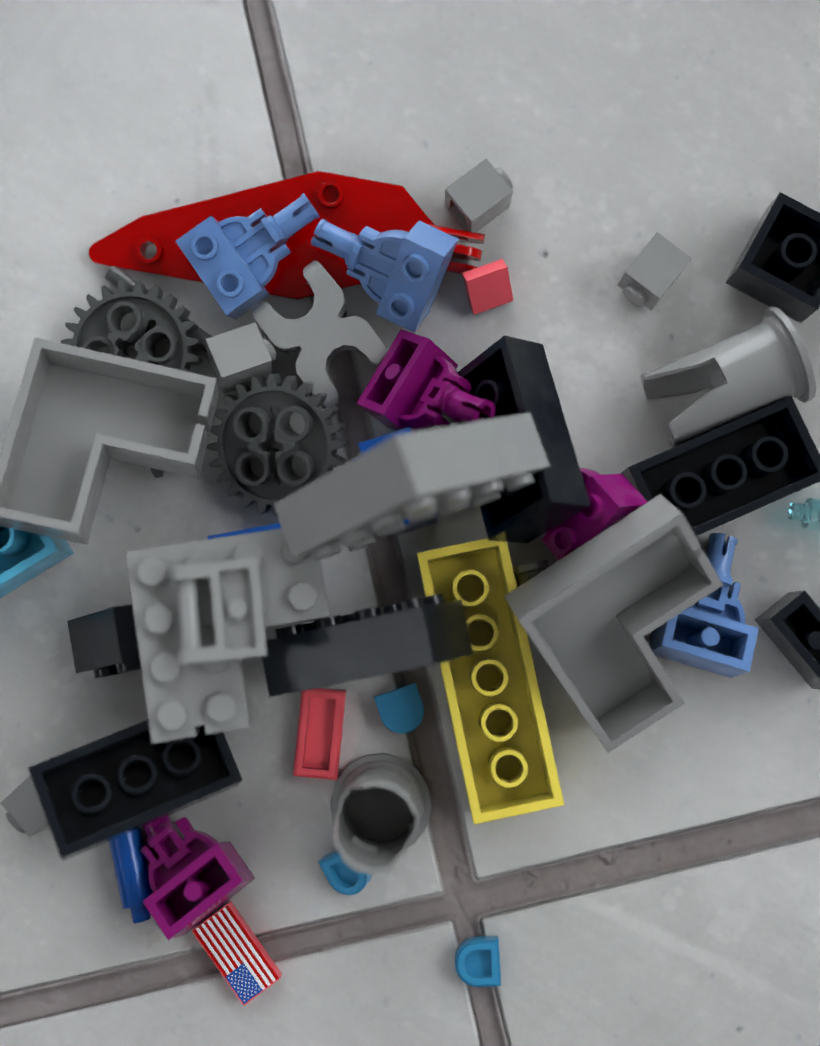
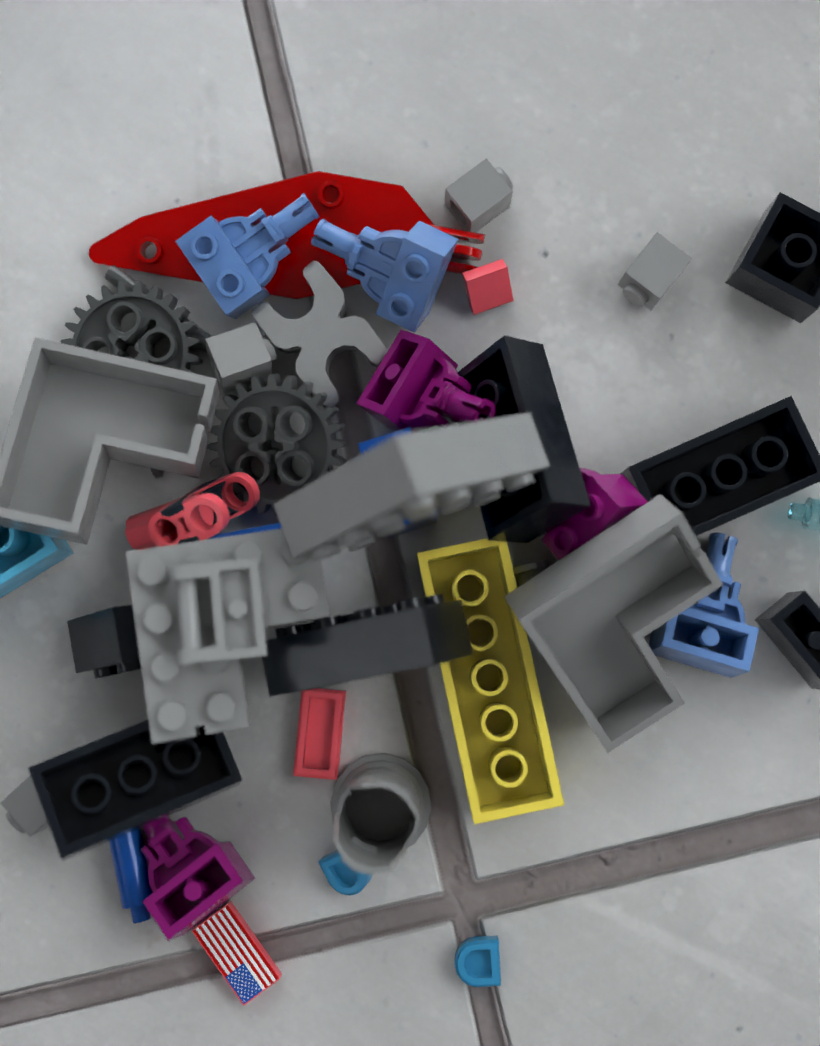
(194, 516): none -> coral connector
(401, 708): dark azure tile -> none
(744, 374): light grey piece -> none

